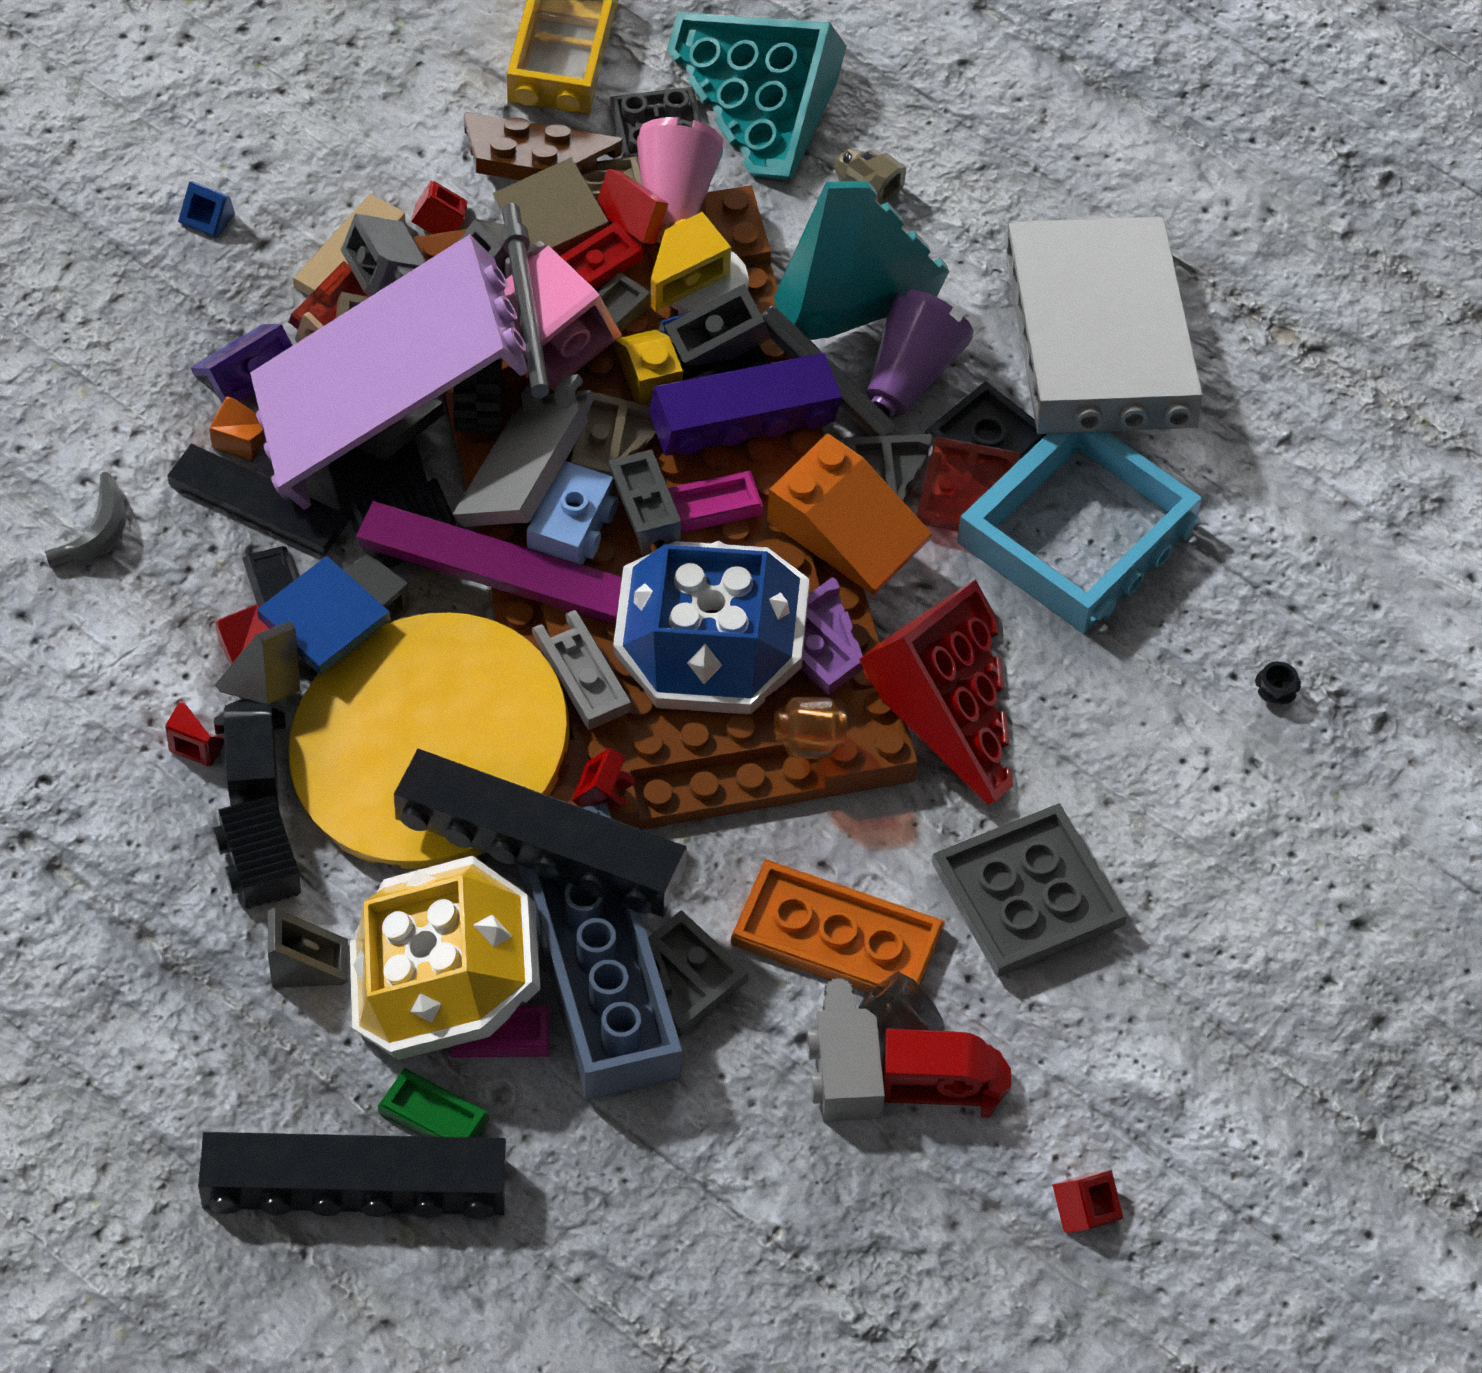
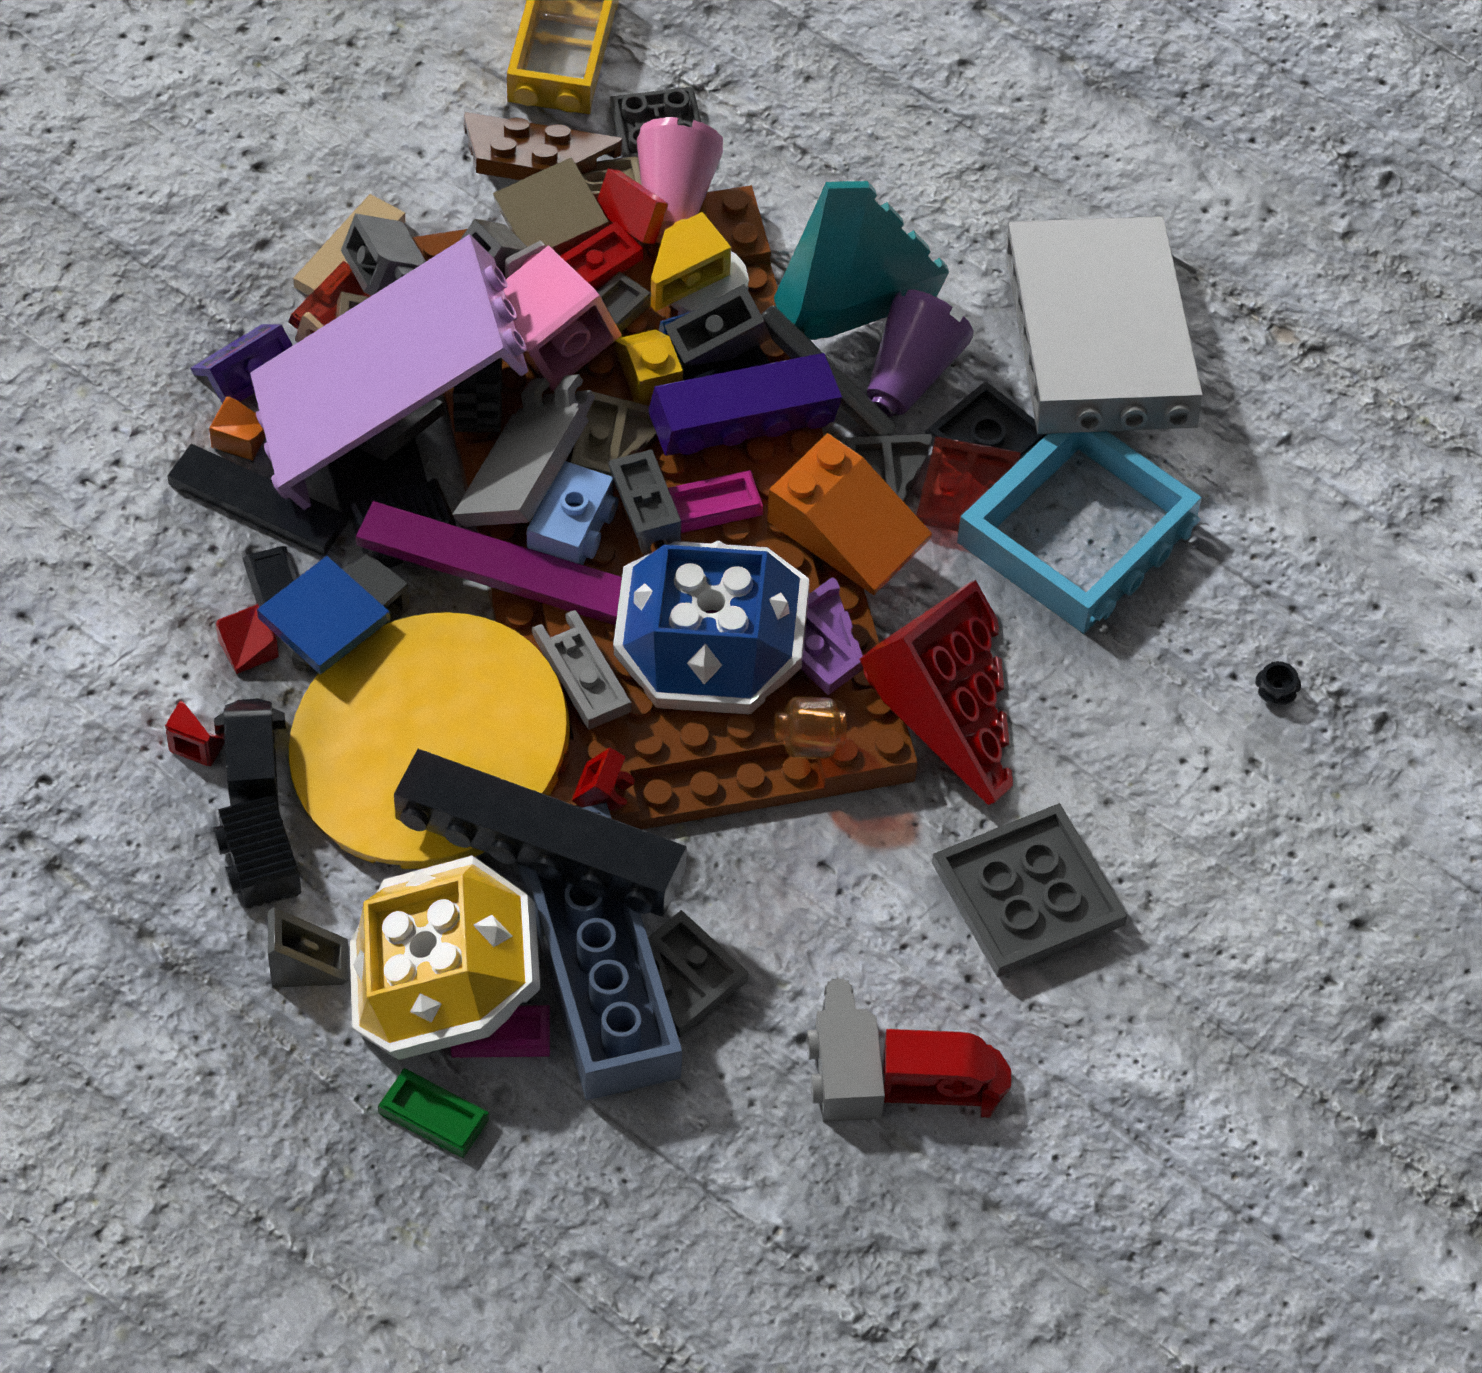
(102, 534): dark grey piece -> none
(206, 209): blue slope -> none
(265, 668): dark grey slope -> none
(352, 1174): black brick -> none
(439, 209): red slope -> none
(516, 243): dark grey bar -> none
(762, 81): teal slope -> none
(834, 929): orange tile -> none
(878, 169): dark tan rock -> none
(902, 1005): clear smoke rock -> none
(1087, 1201): red slope -> none

